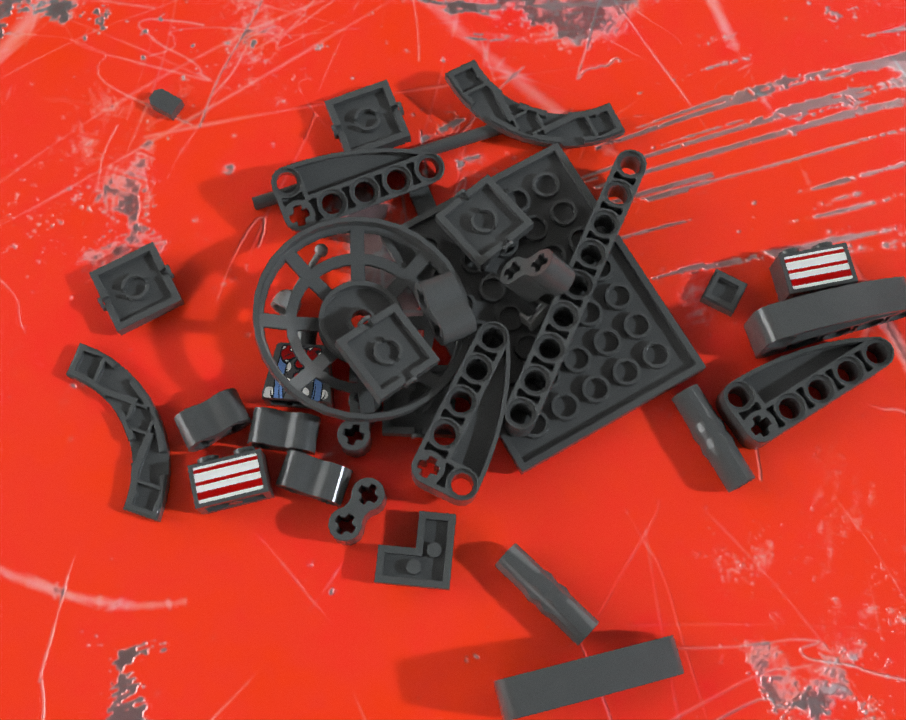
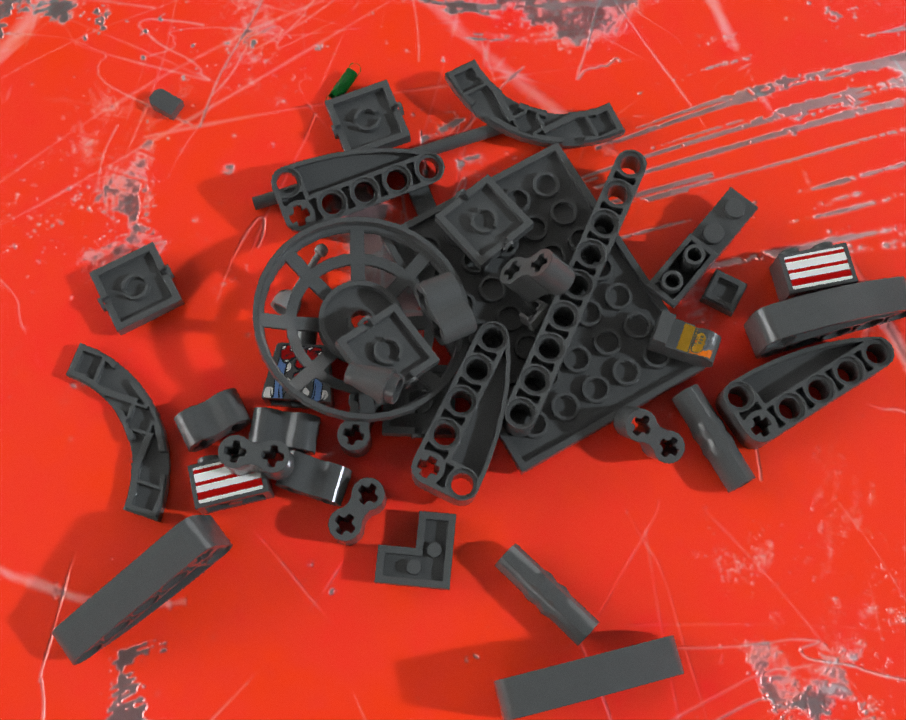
(142, 586): none -> dark grey beam
(256, 457): none -> dark grey axle
(344, 83): none -> green piece
(375, 381): none -> dark grey cone
(649, 434): none -> dark grey axle
(683, 341): none -> dark grey leg
(702, 248): none -> dark grey slope

